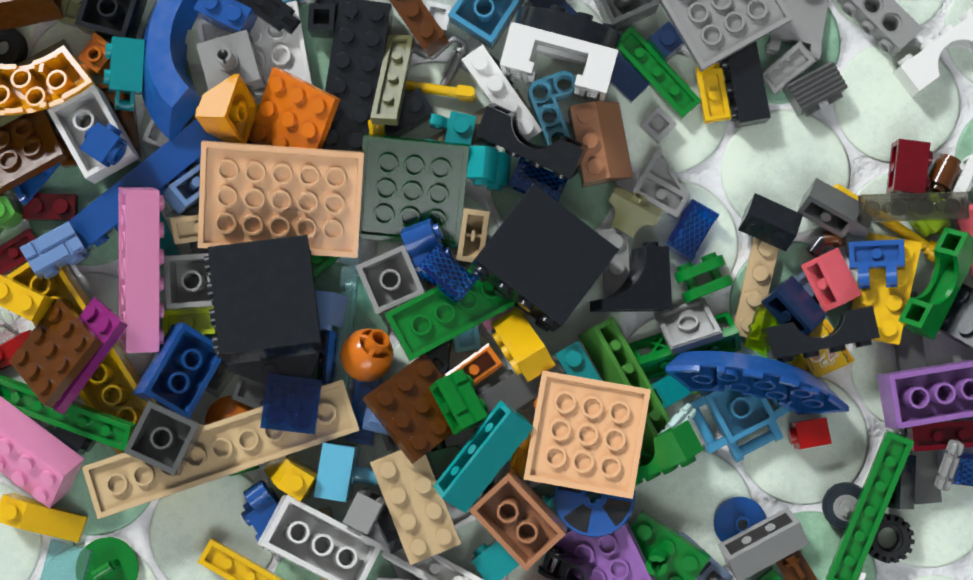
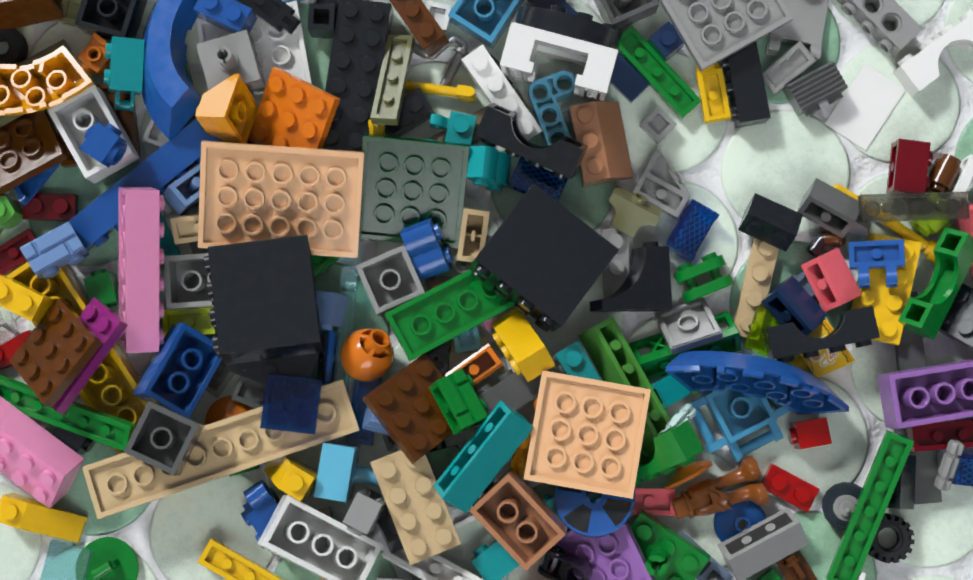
(103, 286): none -> green brick
(446, 274): clear blue panel -> none
(654, 501): none -> coral plate
(687, 473): none -> orange dish
(706, 498): none -> dark orange piece
(789, 487): none -> red plate
(865, 106): none -> white sticker

